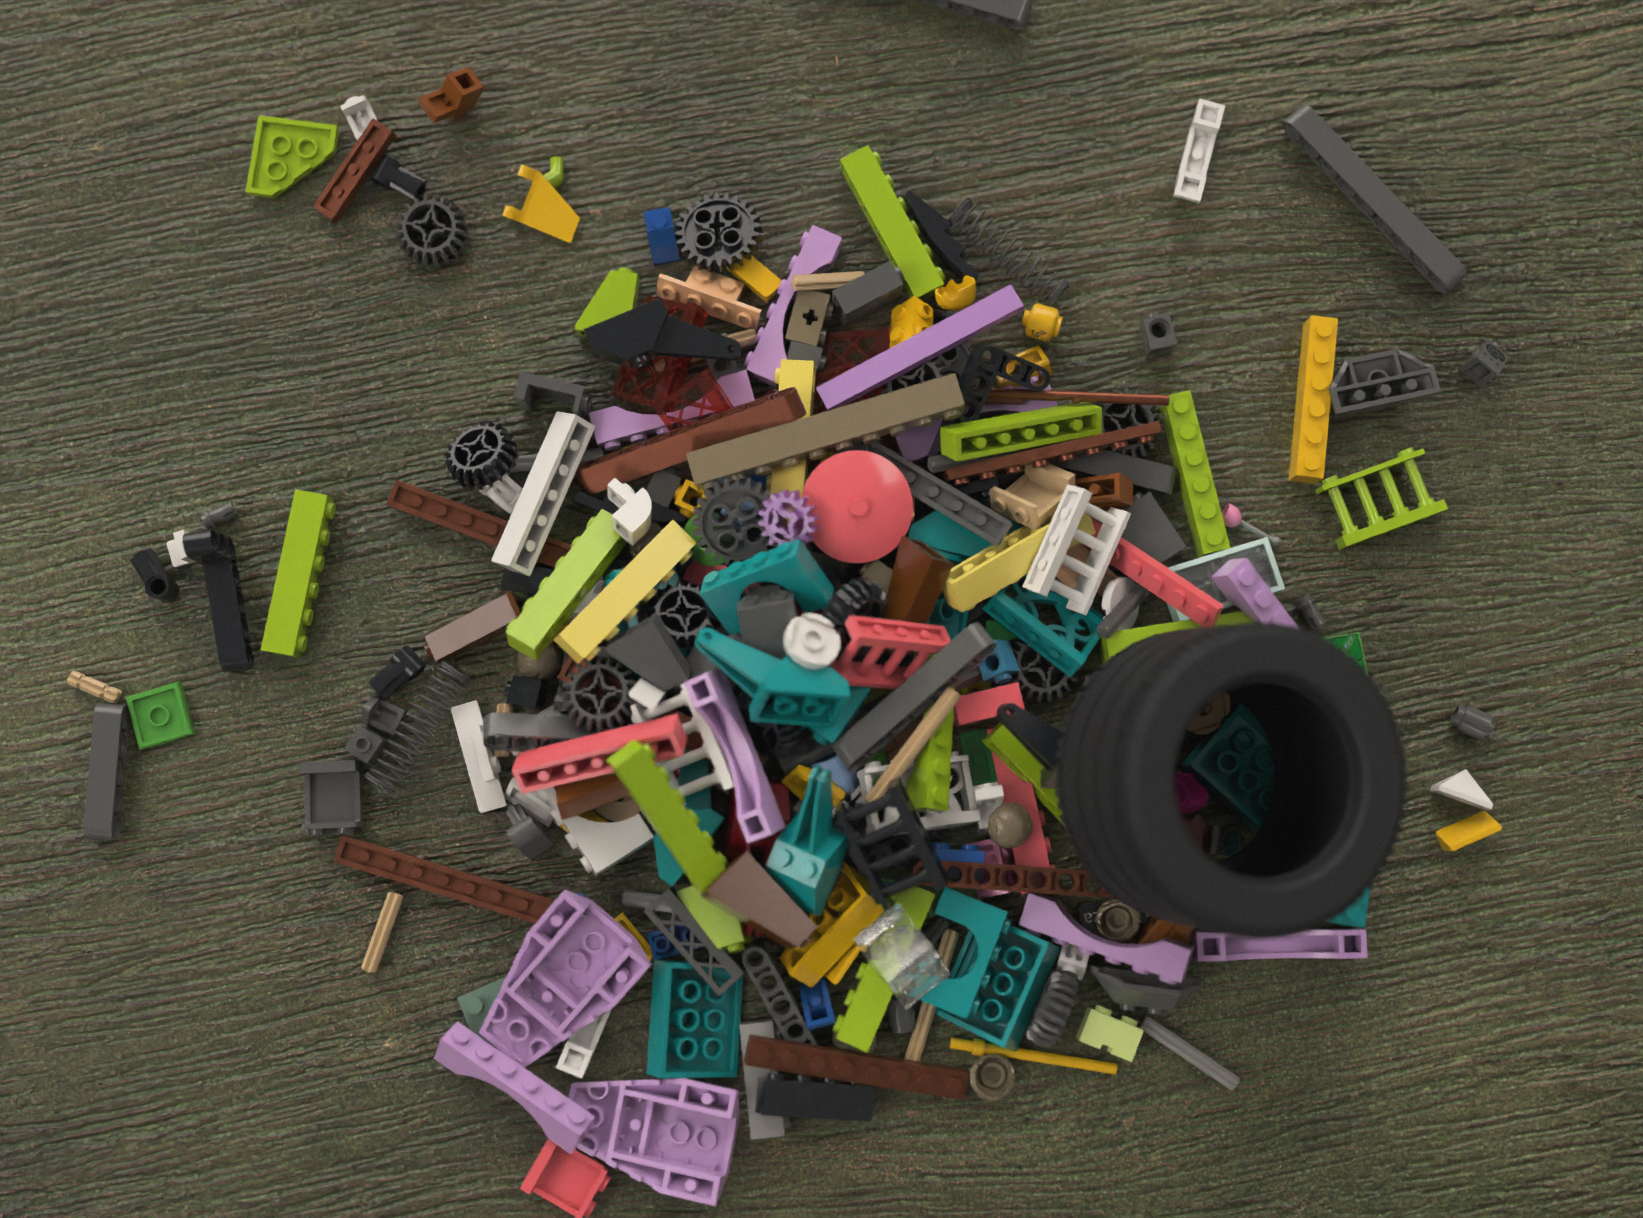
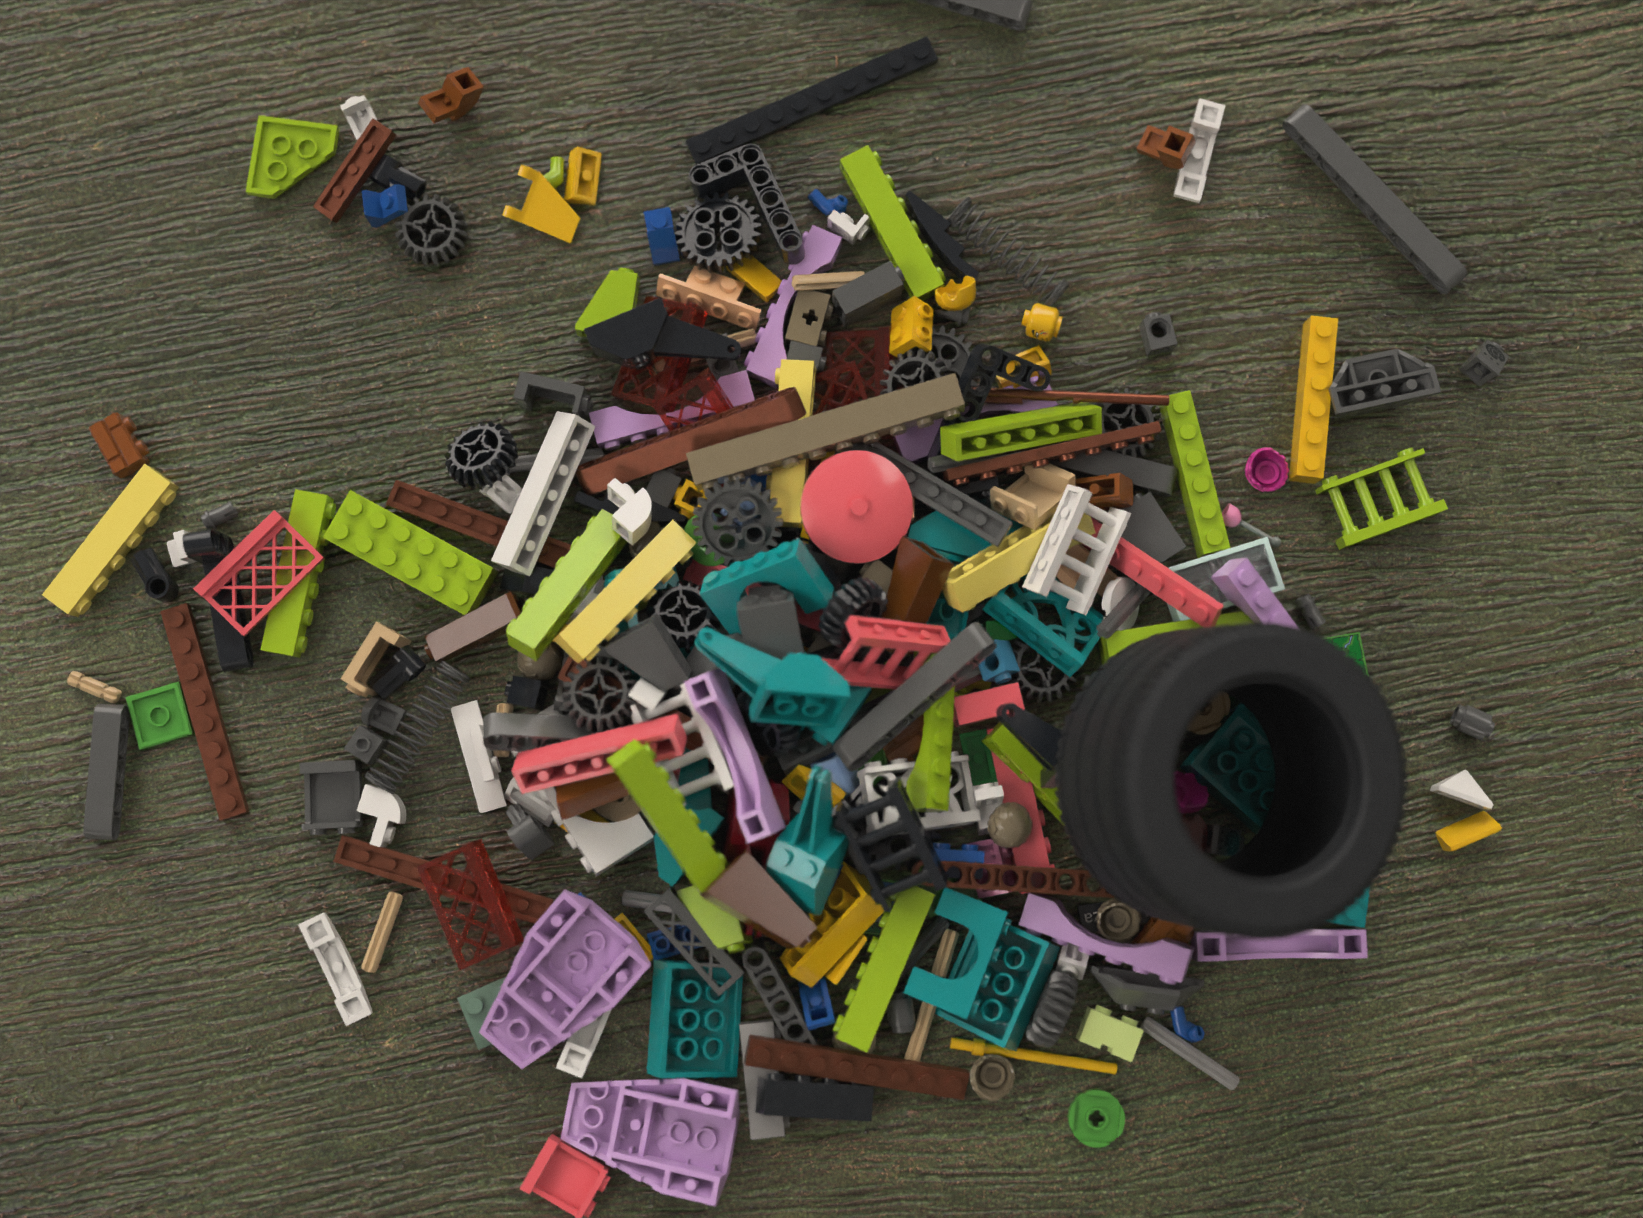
(111, 541): none -> light yellow brick
(119, 444): none -> dark orange brick
(204, 712): none -> copper plate
(239, 559): none -> coral fence
(337, 967): none -> white slope
(369, 657): none -> tan panel
(384, 206): none -> blue slope
(388, 809): none -> white brick
(410, 554): none -> lime brick
(491, 893): none -> clear red fence
(557, 1115): lavender arch -> none
(582, 176): none -> yellow slope
(764, 193): none -> black beam
(777, 512): medium lavender gear -> none
(812, 641): white tile -> none
(813, 100): none -> black plate
(827, 206): none -> blue arm
(844, 226): none -> white bracket
(901, 956): clear bracket -> none
(915, 742): tan axle -> none
(920, 348): medium lavender tile -> none
(1082, 1127): none -> bright green plate
(1168, 146): none -> dark orange brick
(1185, 1028): none -> blue arm
(1266, 469): none -> dark pink hair

